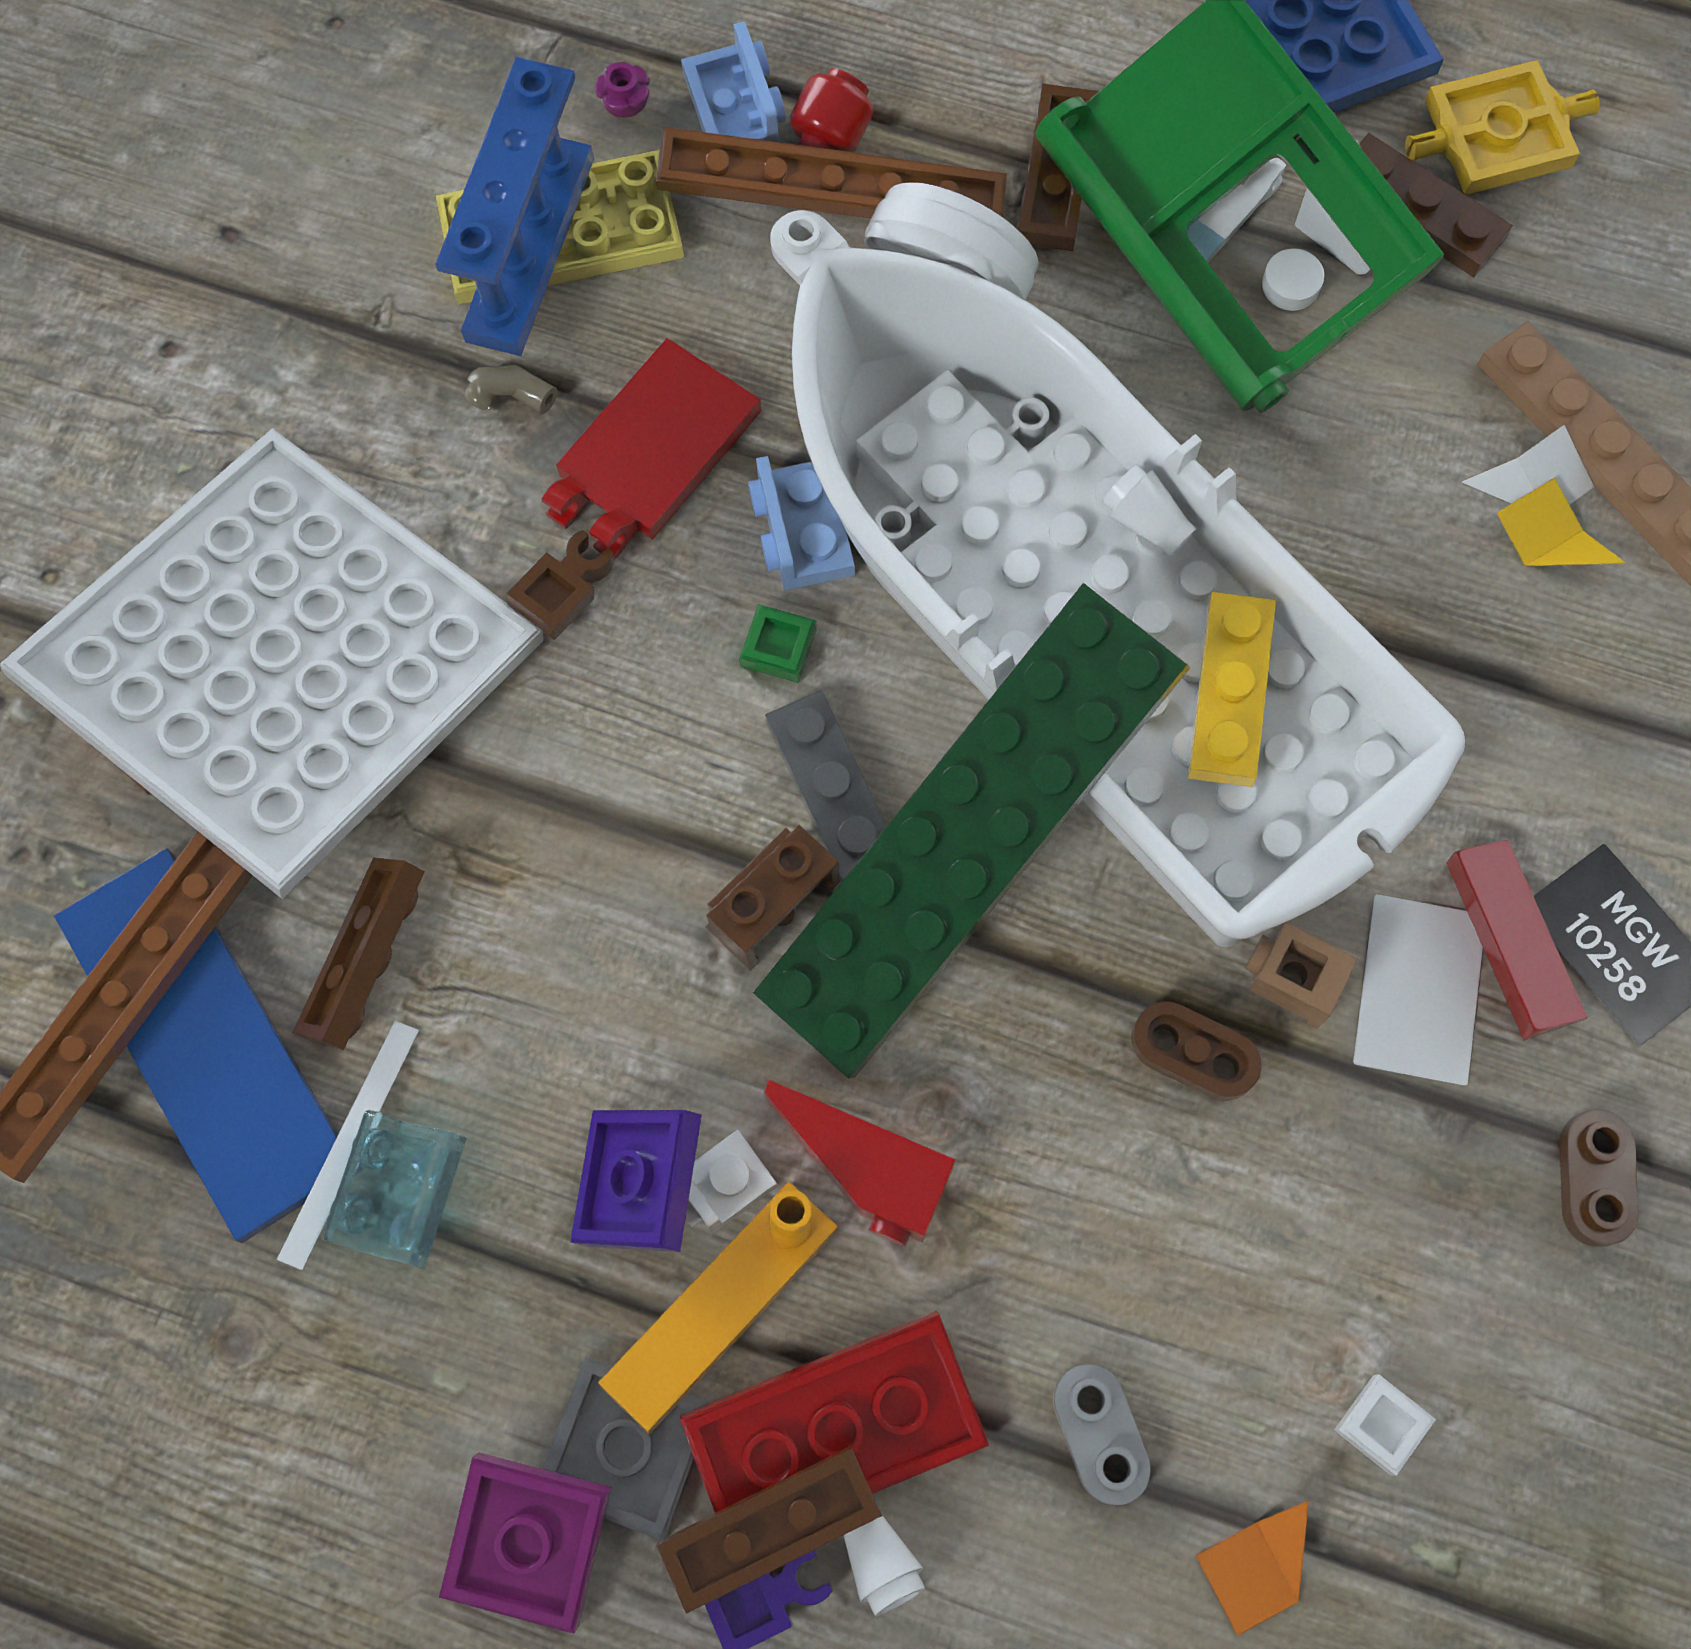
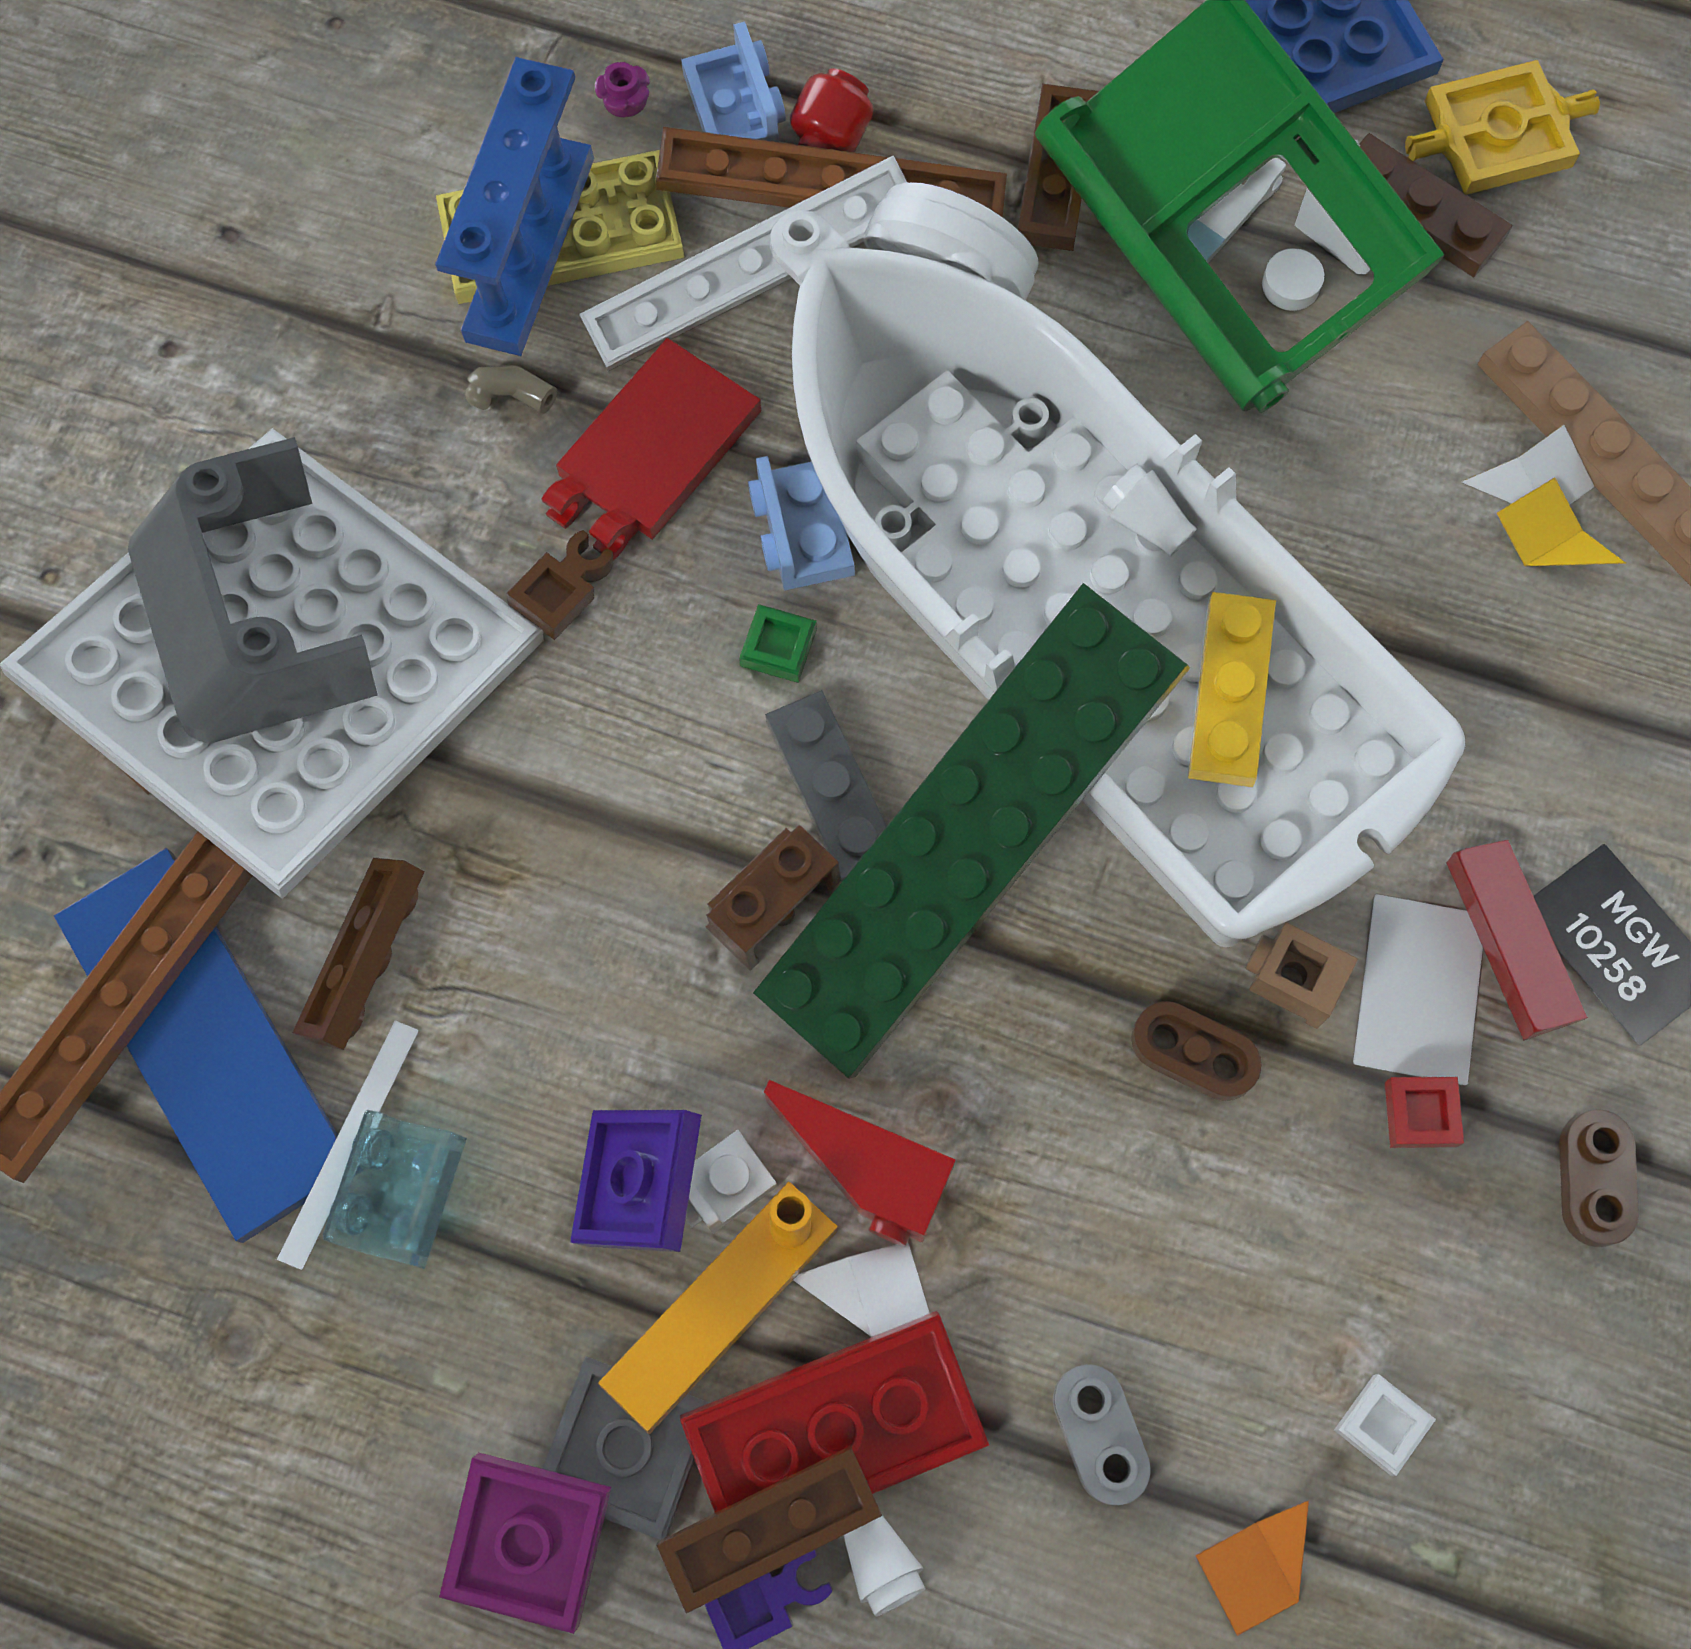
(247, 671): none -> dark grey windscreen
(726, 272): none -> white tile
(870, 1288): none -> white sticker
(1424, 1112): none -> red plate

